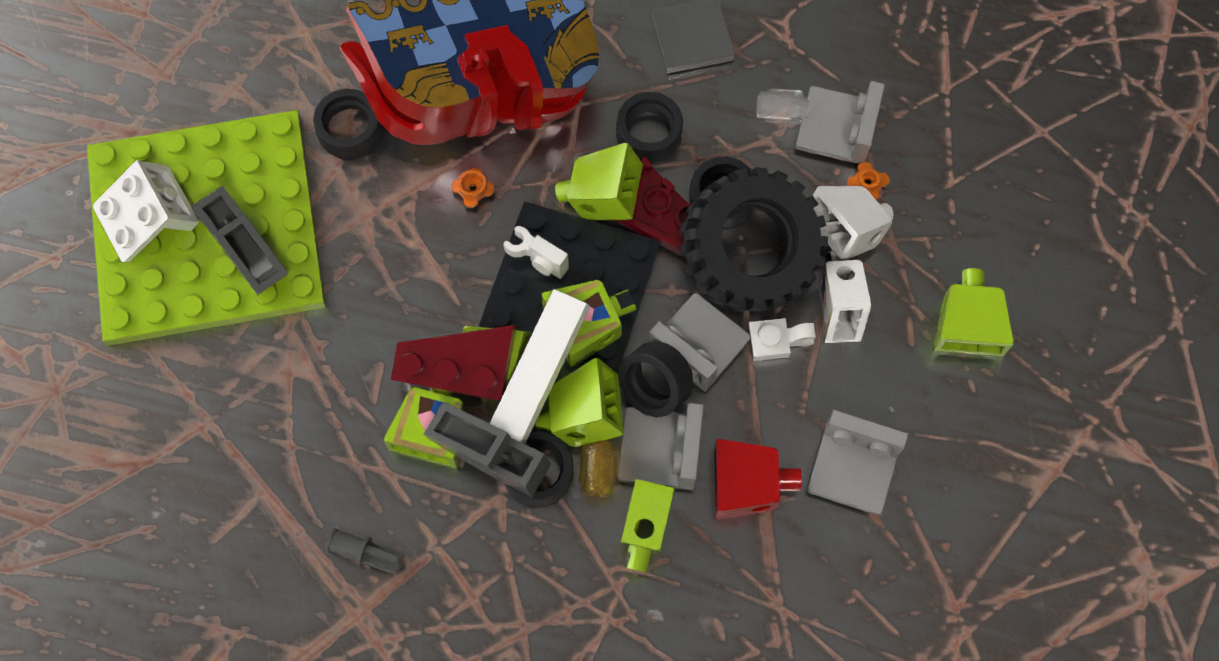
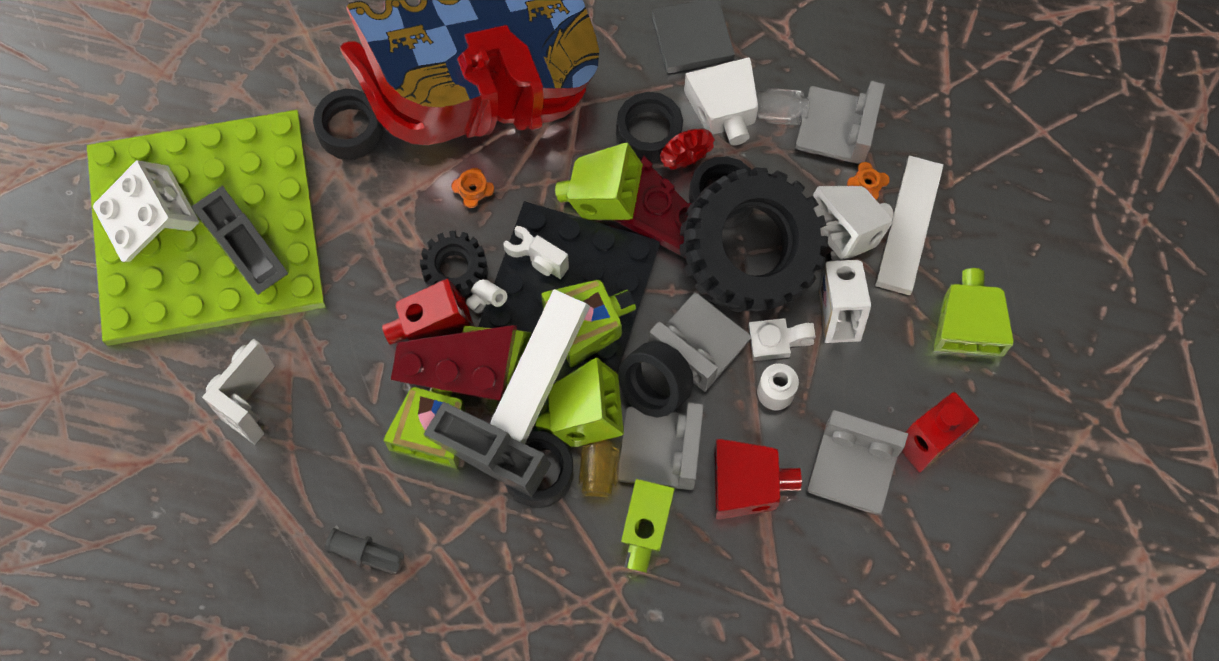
(229, 391): none -> white bracket
(429, 313): none -> red torso
(452, 246): none -> black tyre
(485, 293): none -> white arm
(687, 148): none -> red gear
(724, 98): none -> white torso
(773, 396): none -> white brick
(909, 225): none -> white tile
(941, 429): none -> red torso

